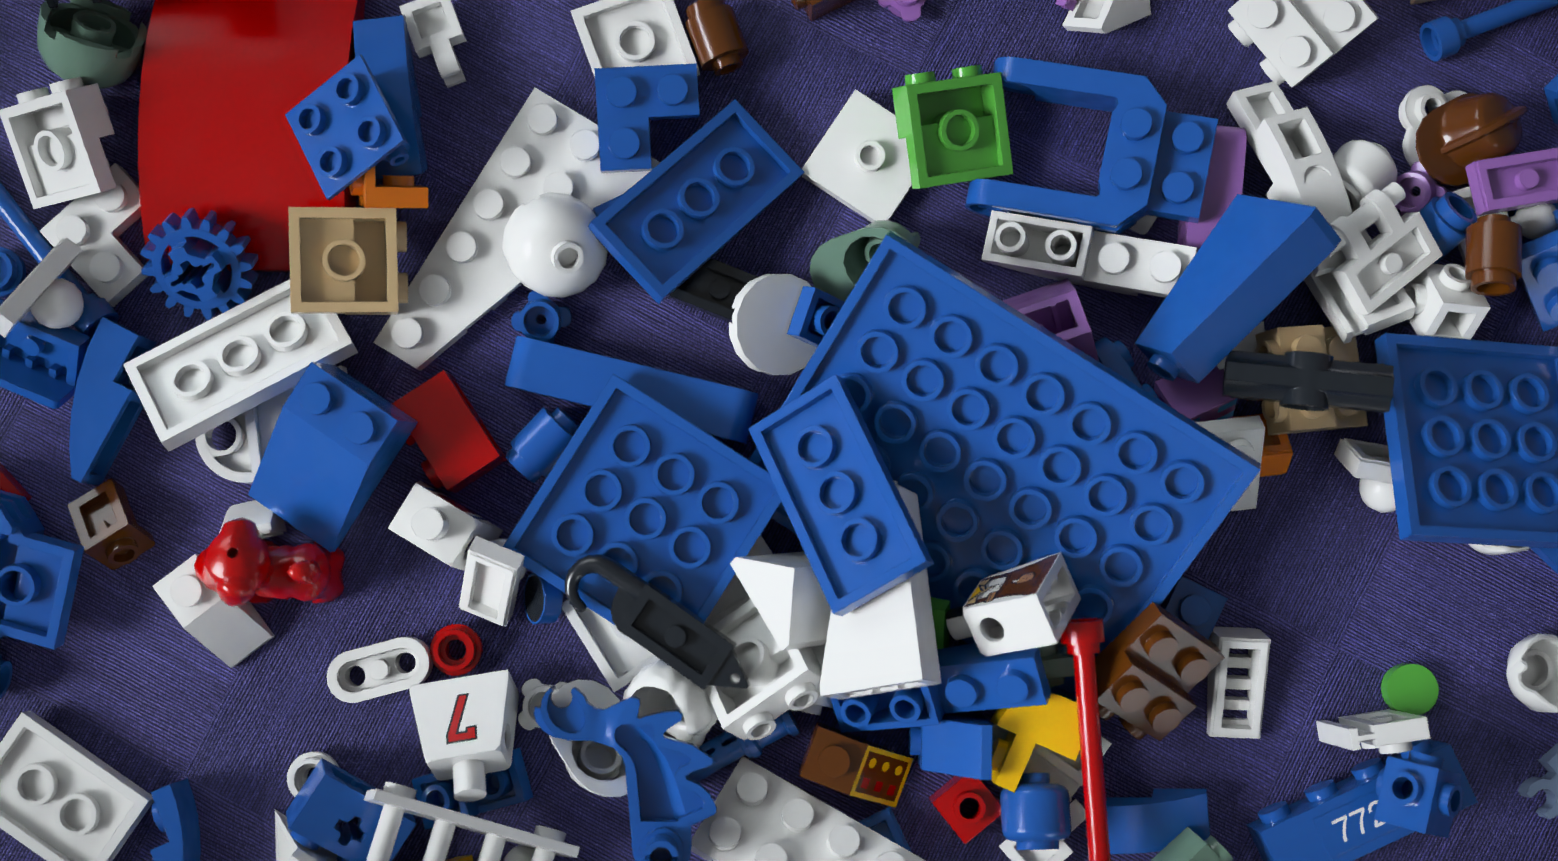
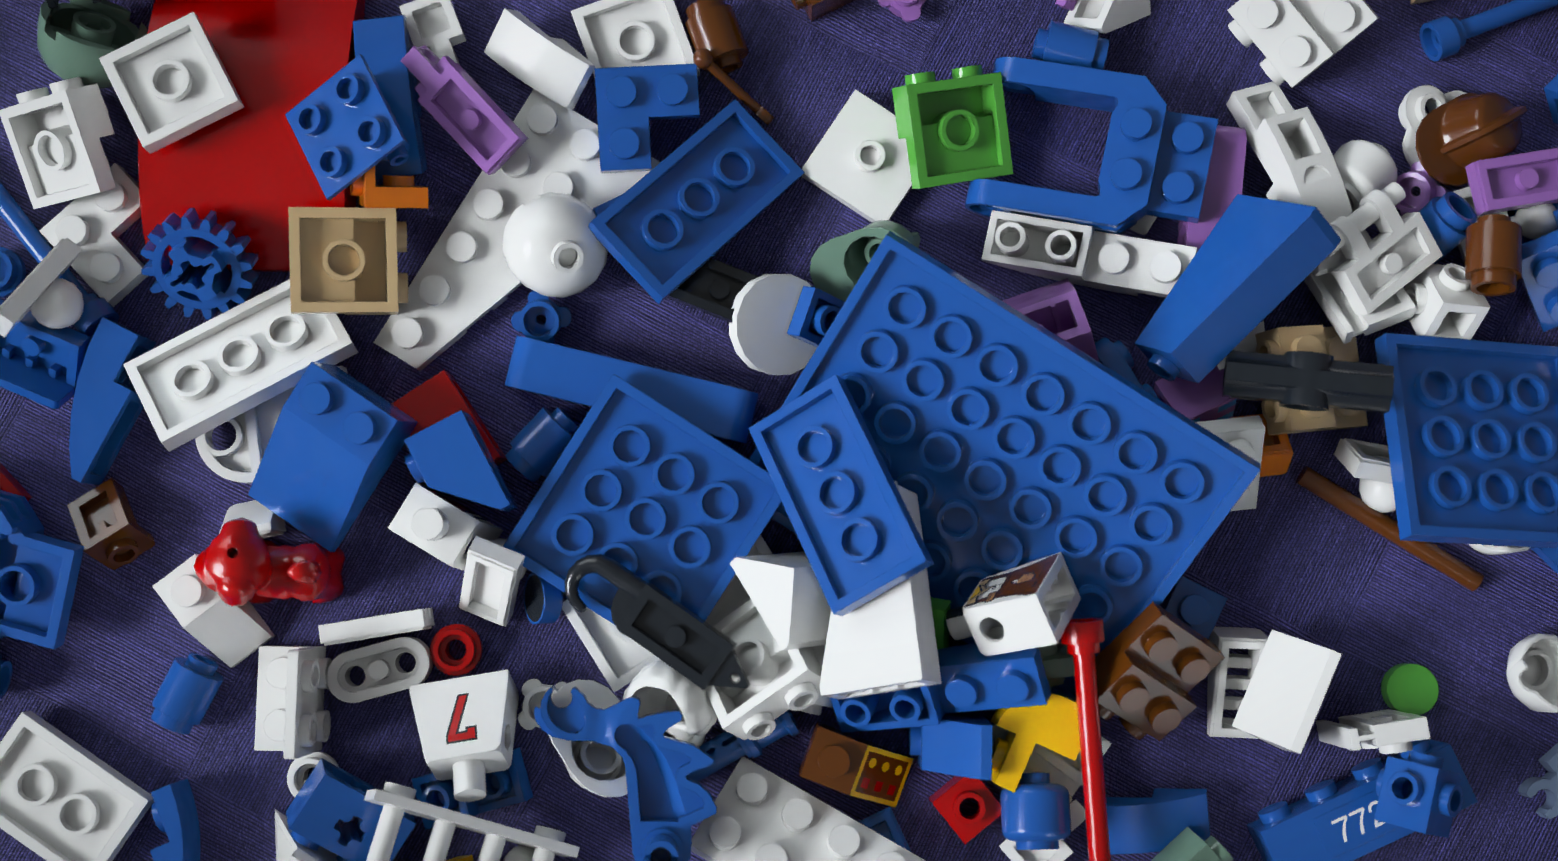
(171, 82): none -> white plate
(186, 693): none -> blue brick
(291, 700): none -> white bracket
(376, 626): none -> white tile
(457, 462): none -> blue slope
(464, 109): none -> medium lavender hinge
(539, 60): none -> white slope
(704, 59): none -> reddish brown hinge
(1070, 46): none -> blue brick
(1286, 691): none -> white slope
(1388, 528): none -> reddish brown bar

